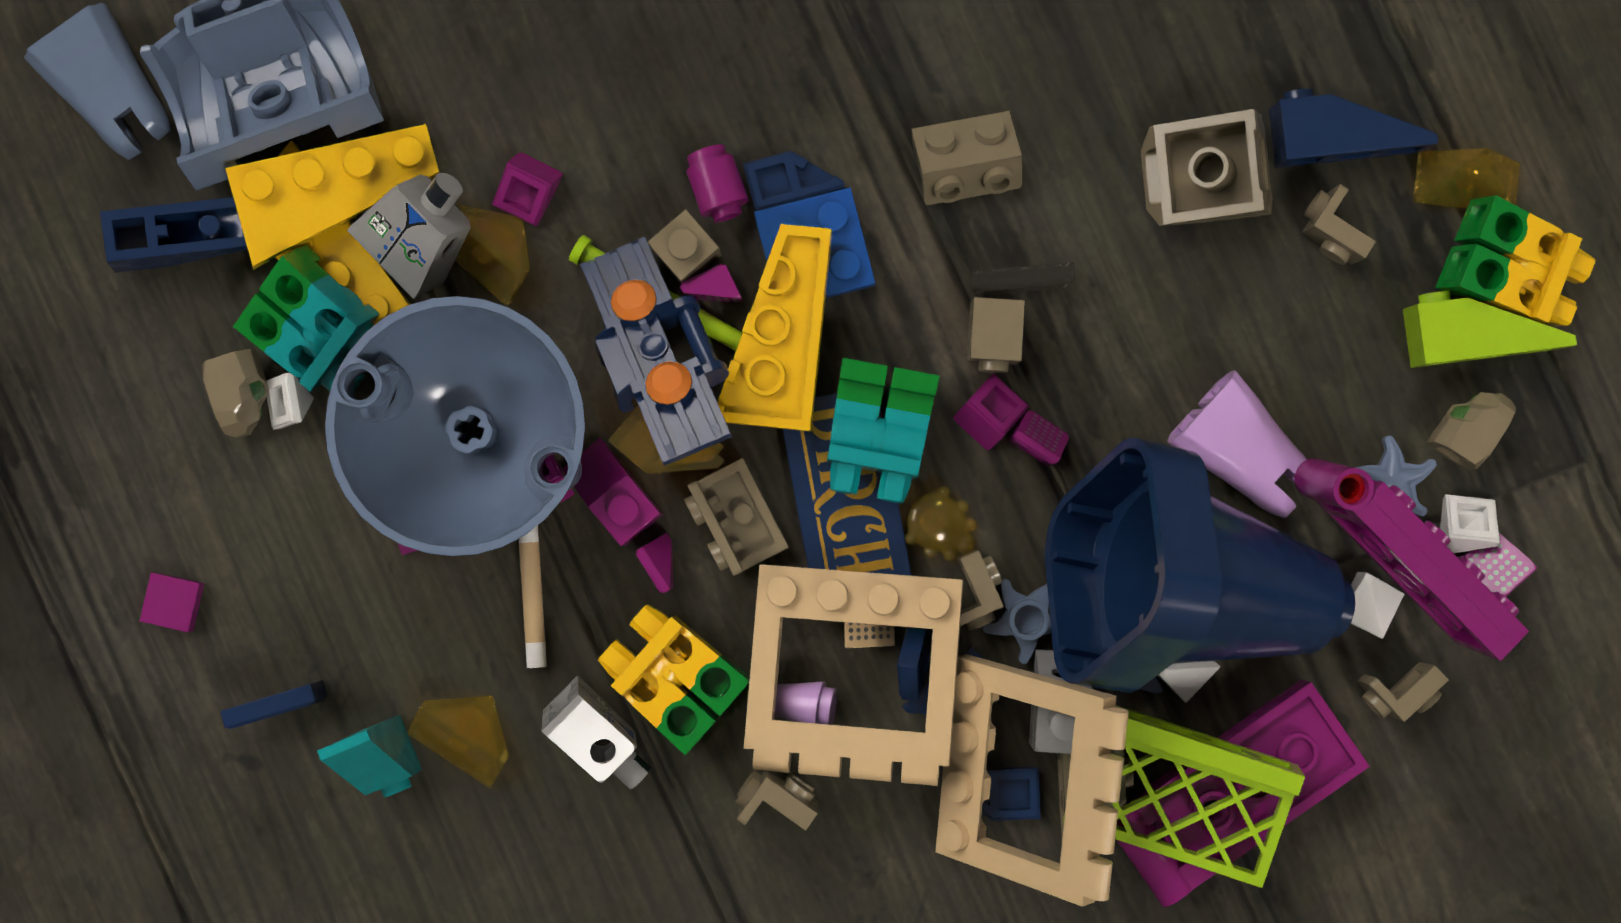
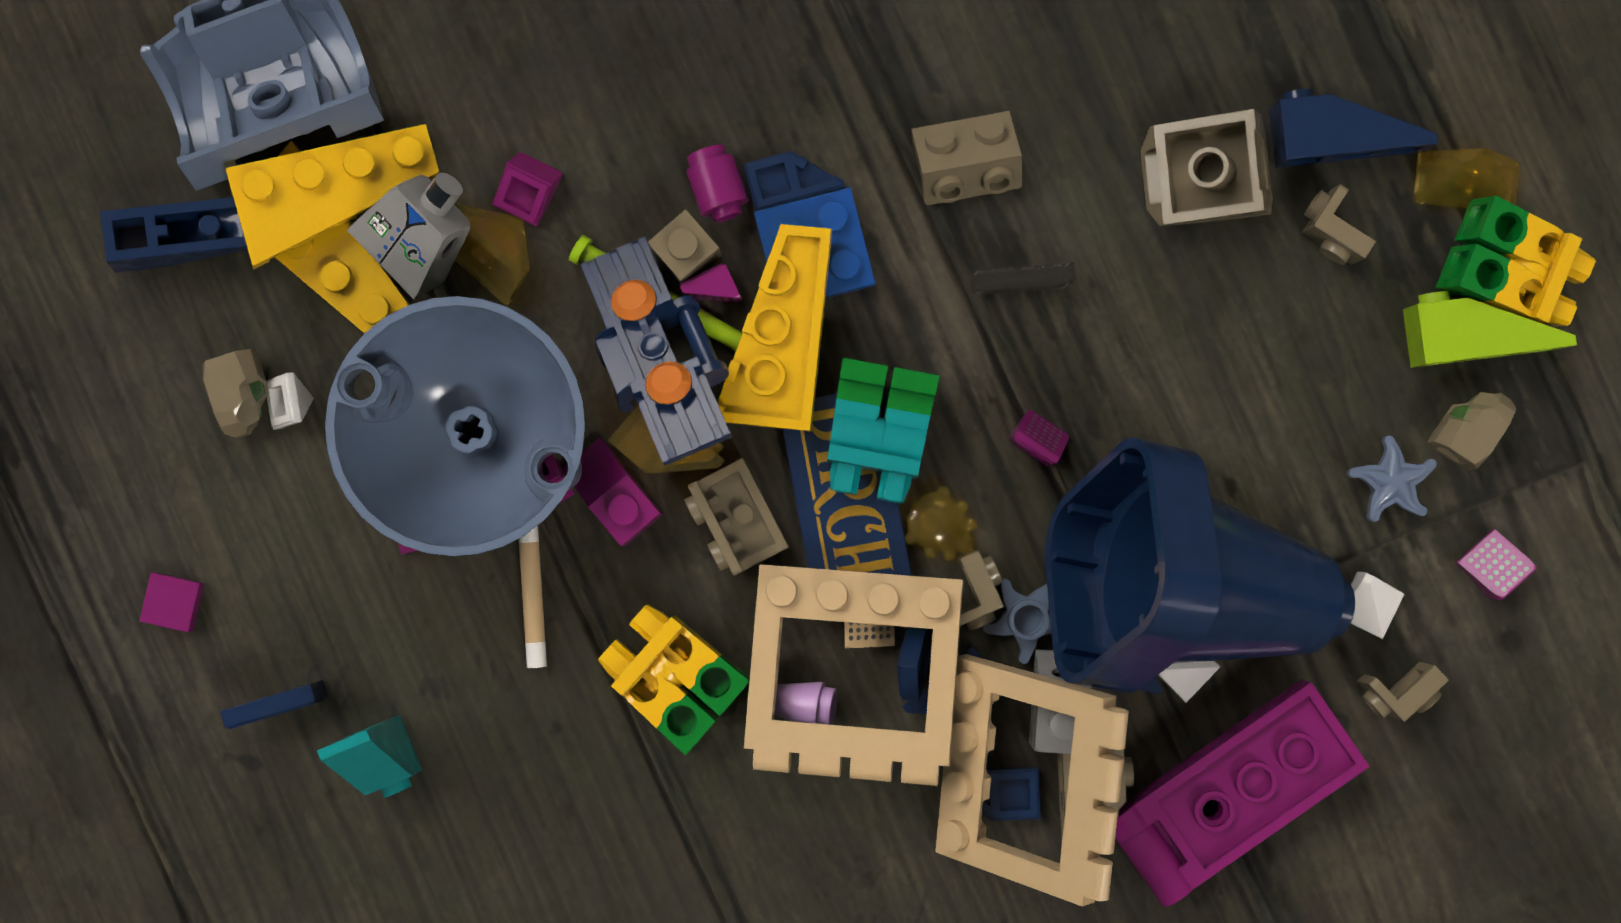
(99, 77): sand blue piece -> none
(305, 319): teal hips -> none
(463, 733): clear yellow slope -> none
(580, 719): torso -> none
(658, 562): magenta slope -> none
(787, 794): dark tan bracket -> none
(990, 412): magenta slope -> none
(995, 333): dark tan brick -> none
(1208, 757): lime fence -> none
(1241, 443): lavender piece -> none
(1414, 556): magenta hinge -> none
(1469, 523): white slope -> none

